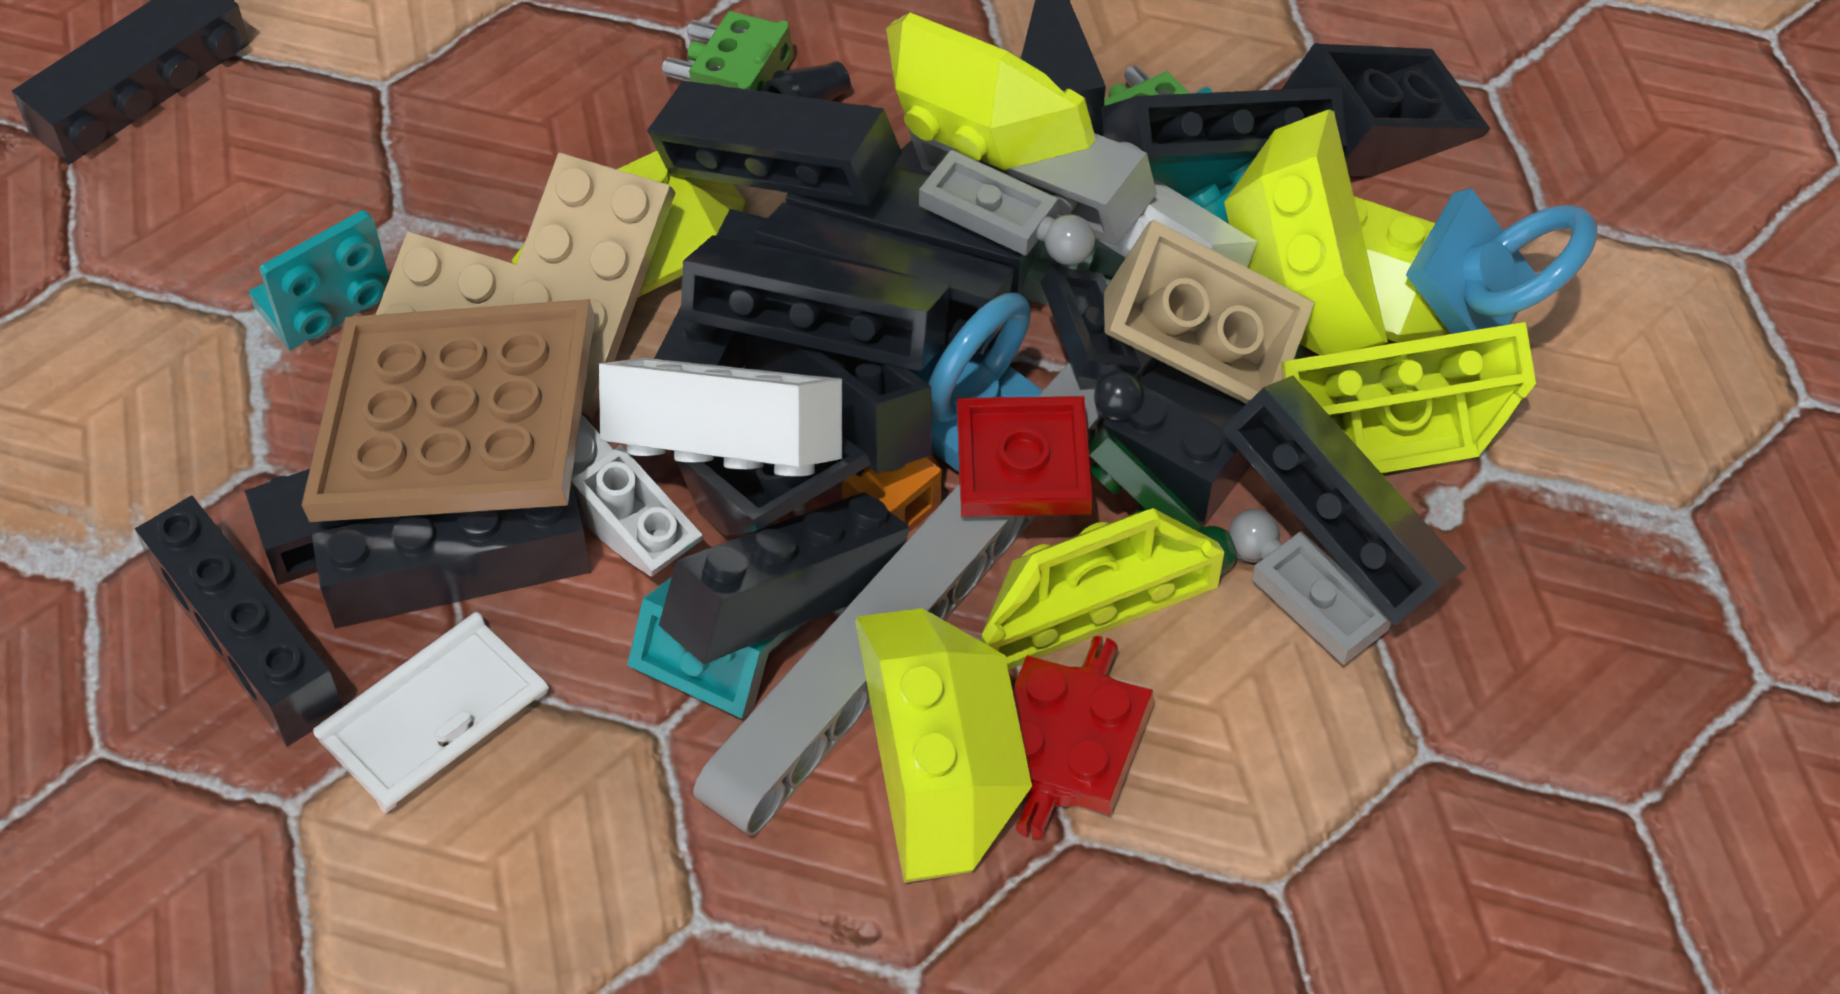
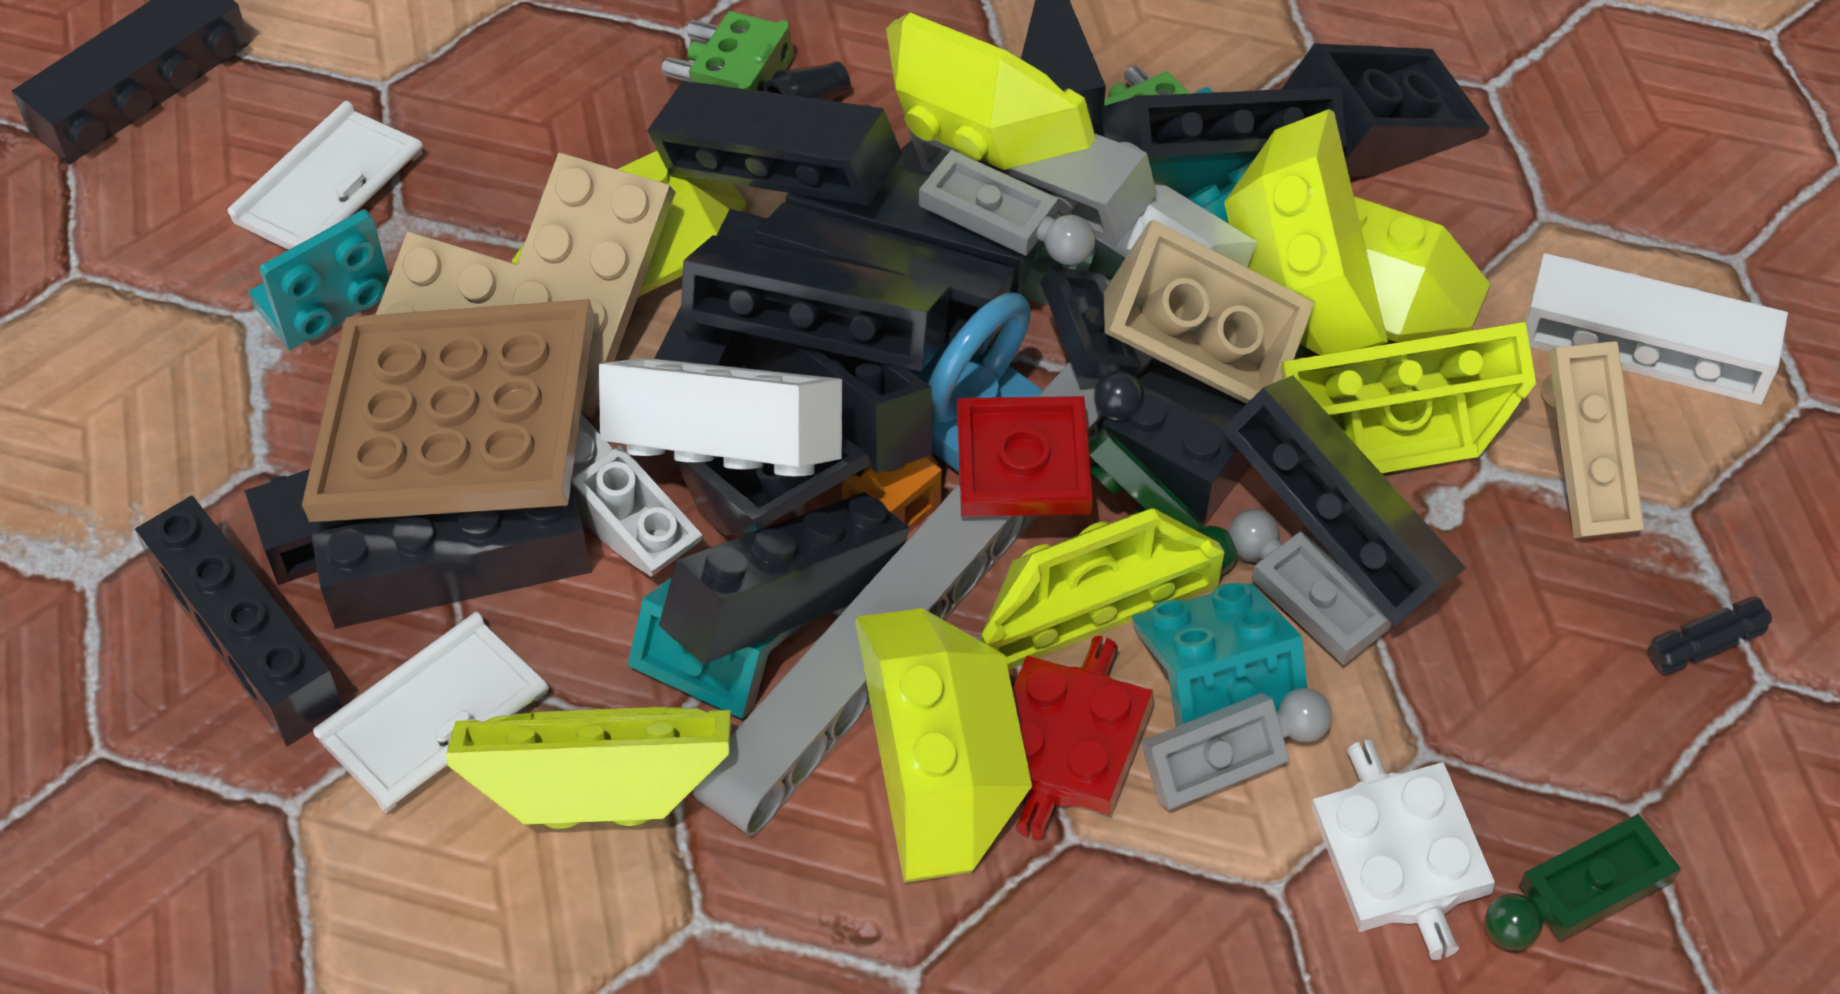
(324, 178): none -> white door
(590, 762): none -> neon yellow wedge
(1223, 649): none -> teal bracket
(1232, 744): none -> light grey plate
(1402, 848): none -> white plate
(1474, 267): dark azure tile -> none
(1583, 885): none -> dark green plate
(1594, 438): none -> tan piece
(1658, 326): none -> white brick
(1709, 635): none -> black axle

